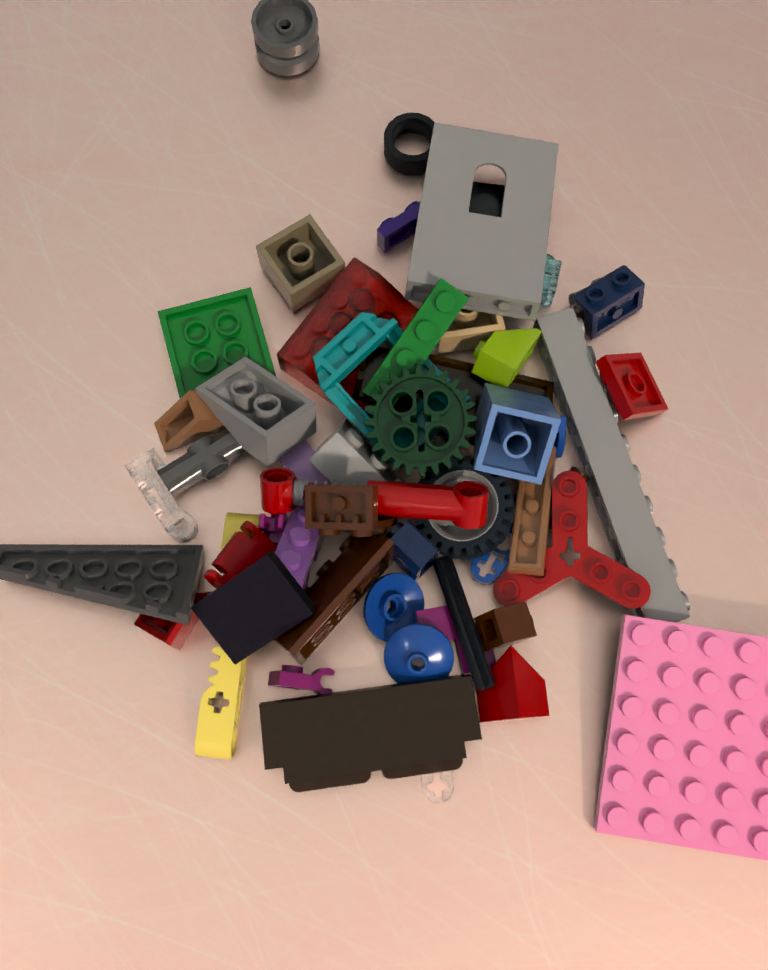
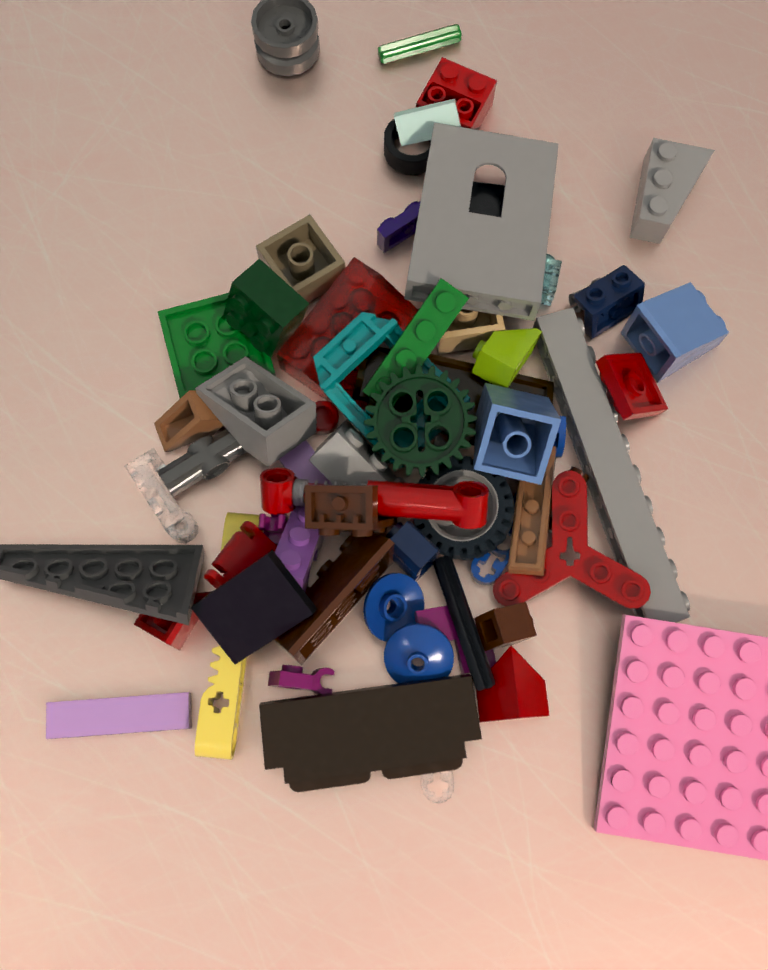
(118, 715): none -> lavender tile
(264, 308): none -> dark green brick
(326, 417): none -> red tile
(417, 123): none -> light aqua tile
(419, 43): none -> axle
(469, 88): none -> red slope
(664, 185): none -> light grey wedge
(673, 330): none -> medium blue slope

